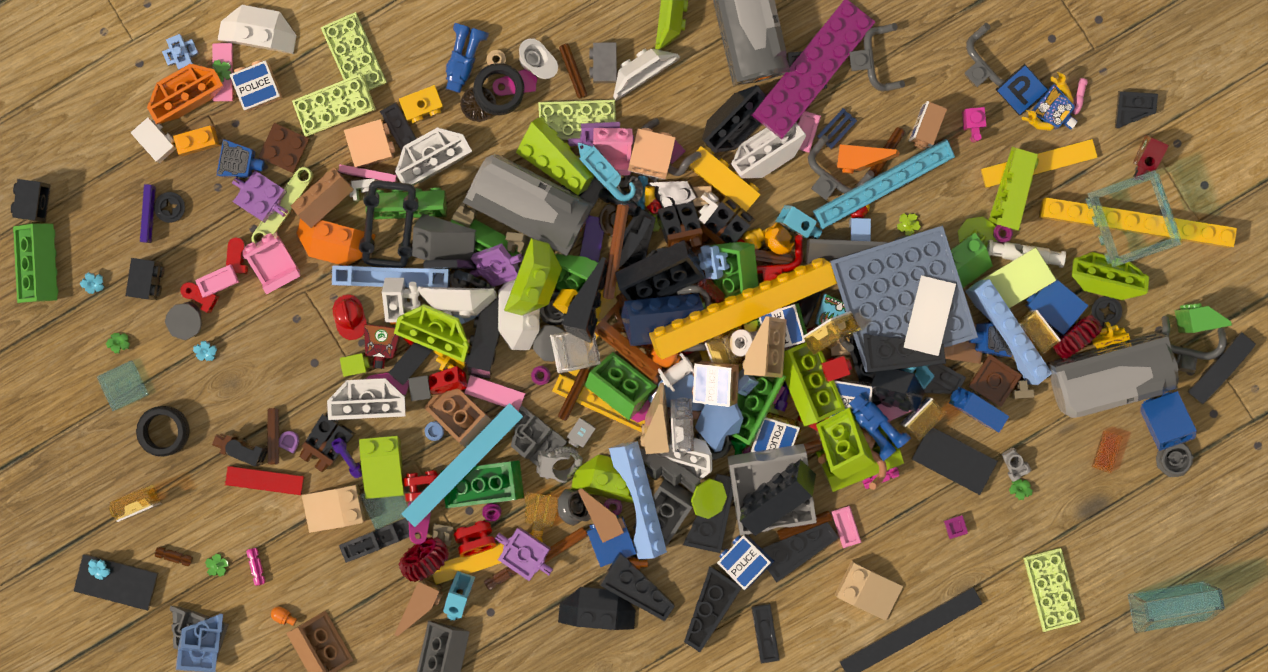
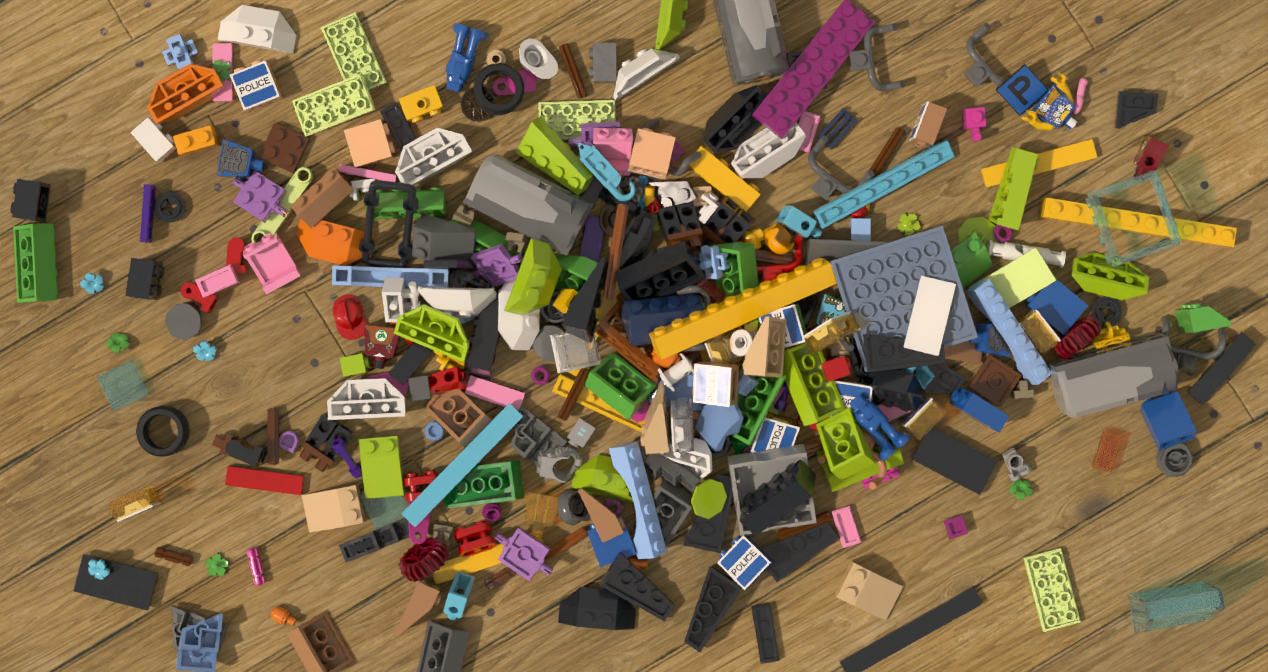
(859, 158): orange slope -> none

